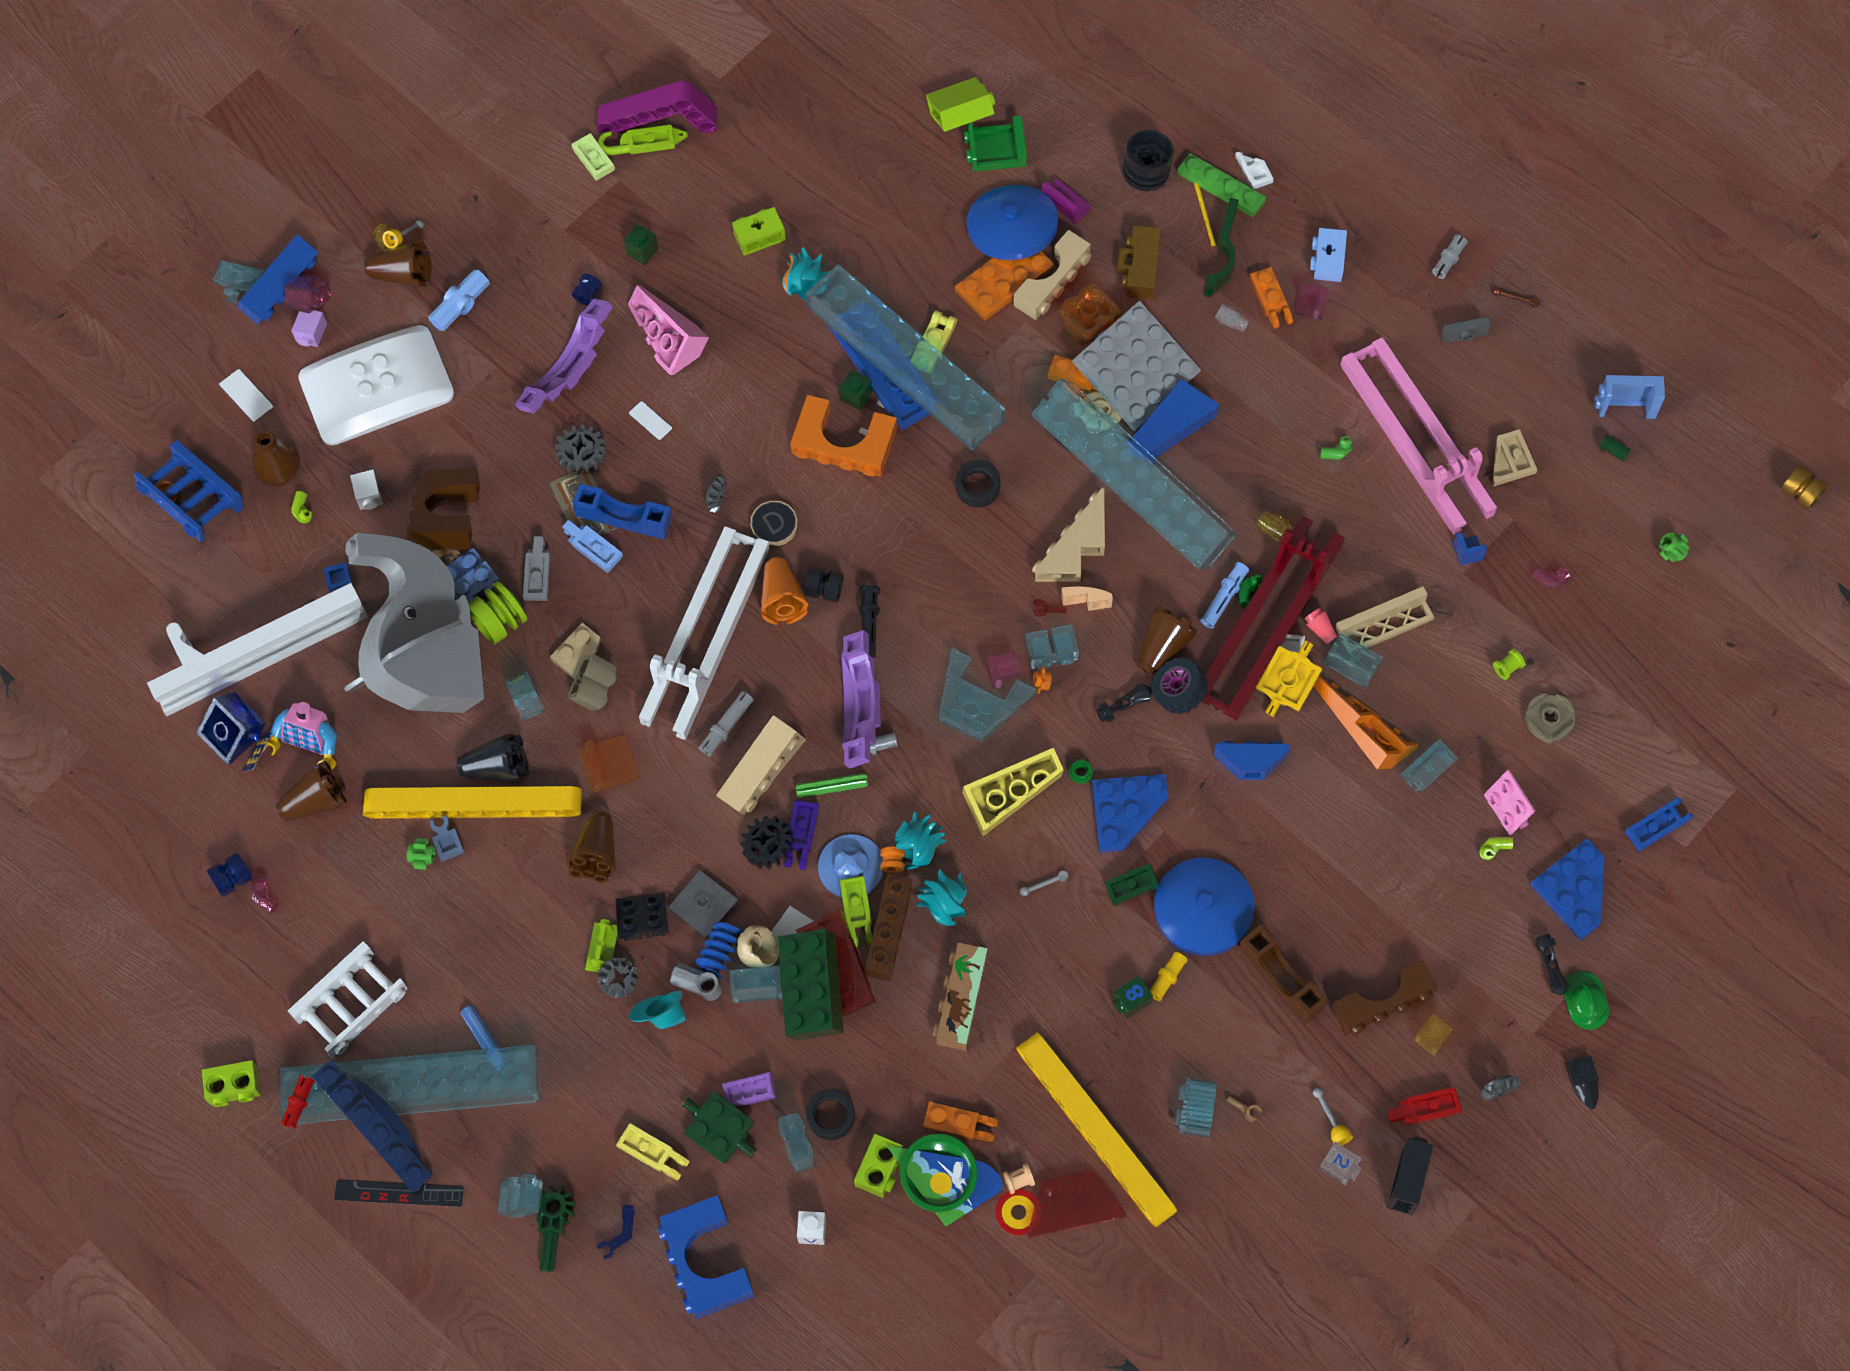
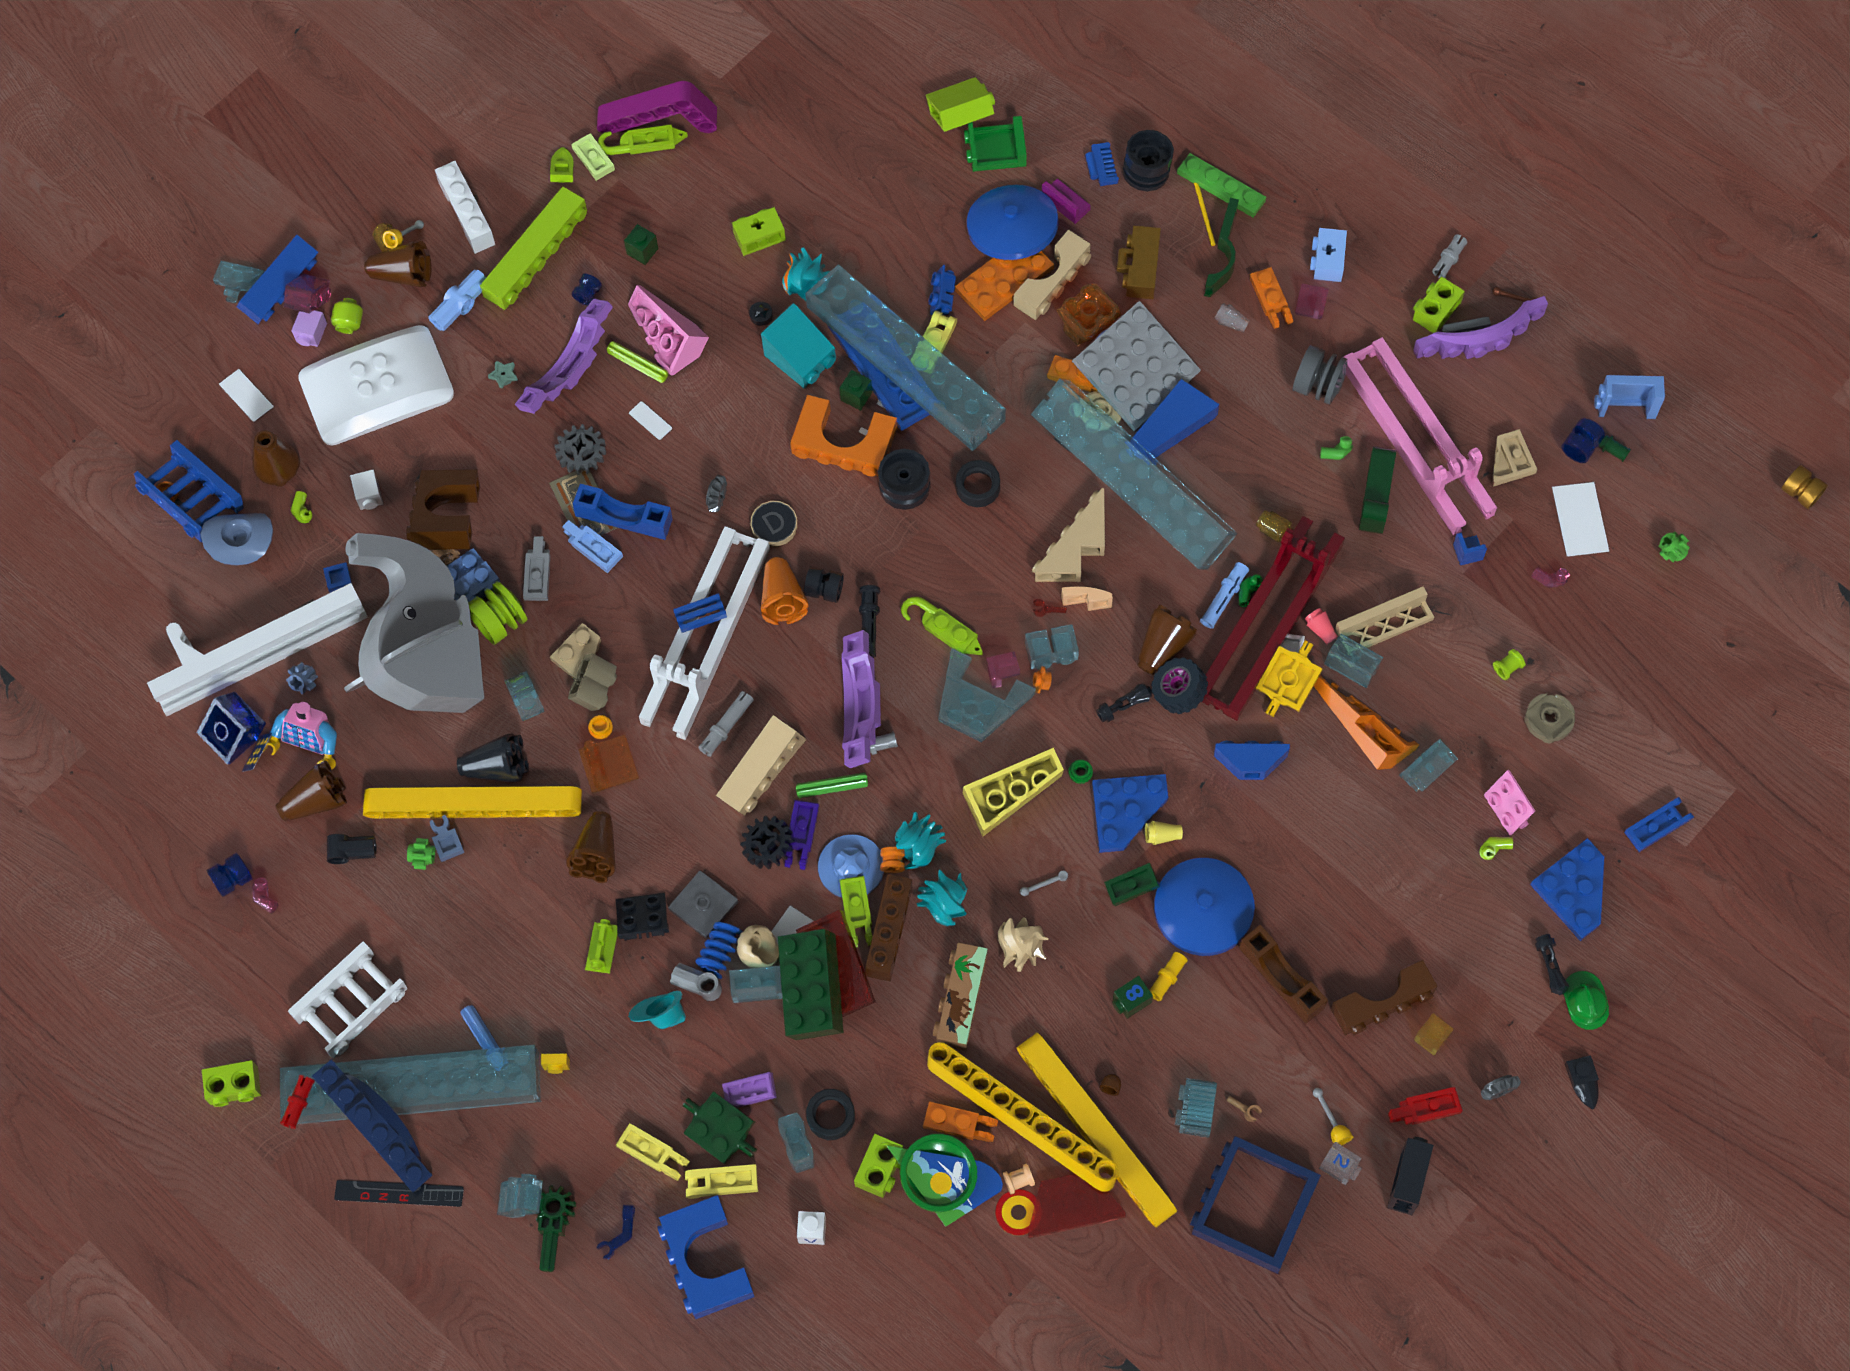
(237, 537): none -> sand blue hat
(302, 678): none -> sand blue gear
(344, 848): none -> black piece
(346, 316): none -> lime head
(465, 206): none -> white arch
(506, 379): none -> sand green plate
(534, 248): none -> lime brick
(555, 1063): none -> yellow plate
(562, 166): none -> lime plate
(600, 727): none -> light orange plate
(606, 975): dark grey gear -> none
(637, 361): none -> lime axle
(701, 612): none -> blue tile
(722, 1181): none -> light yellow plate
(760, 313): none -> black tile
(797, 347): none -> teal slope
(904, 479): none -> black wheel
(942, 282): none -> blue hinge
(944, 627): none -> lime plate
(1021, 943): none -> tan hair
(1025, 1127): none -> yellow beam
(1098, 167): none -> blue piece
(1111, 1085): none -> reddish brown hinge
(1161, 832): none -> light yellow cone
(1209, 1196): none -> dark blue window
(1254, 170): white tile -> none
(1320, 374): none -> dark grey wheel
(1377, 490): none -> dark green beam
(1441, 307): none -> lime brick
(1481, 341): none -> medium lavender piece
(1580, 519): none -> white sticker
(1583, 440): none -> clear blue wheel

